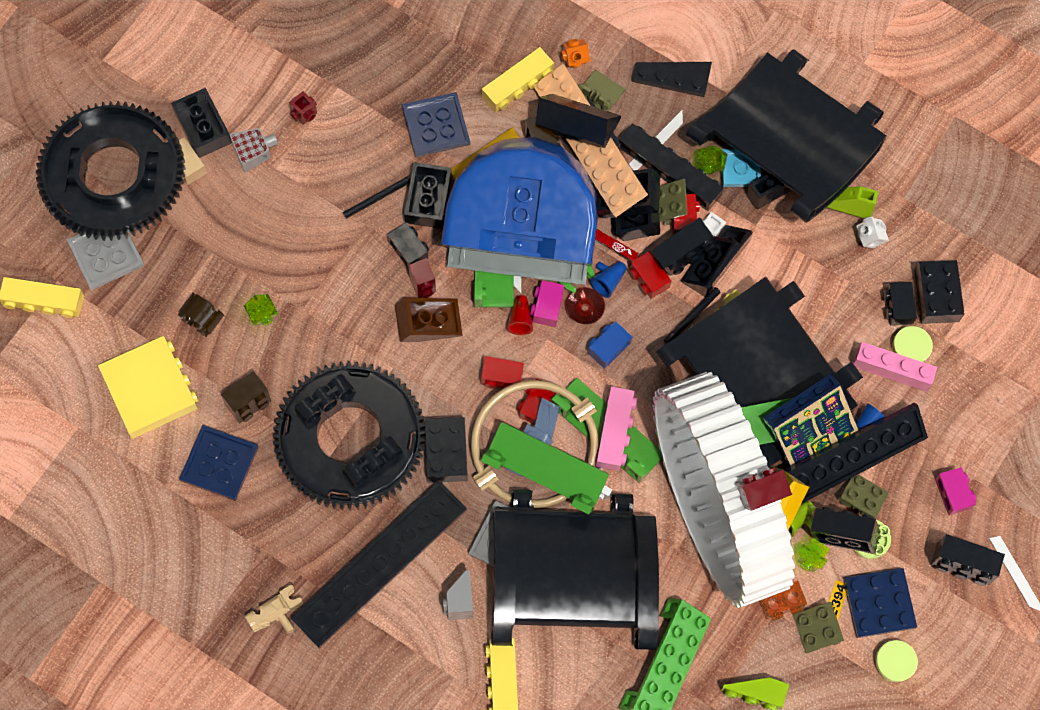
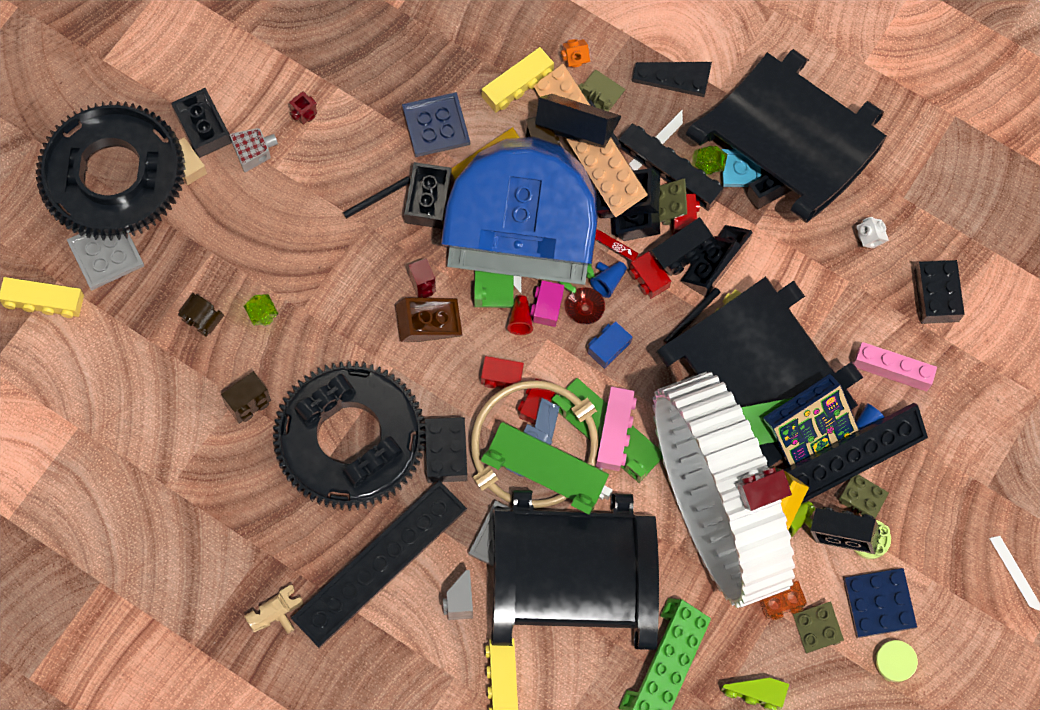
(148, 386): light yellow brick -> none
(219, 463): dark blue plate -> none
(407, 245): black brick -> none
(714, 223): white tile -> none
(813, 556): clear neon green brick -> none
(837, 597): yellow sticker -> none
(856, 201): lime slope -> none
(900, 303): black brick -> none
(913, 343): yellowish green tile -> none
(956, 491): dark pink brick -> none
(967, 560): black brick -> none

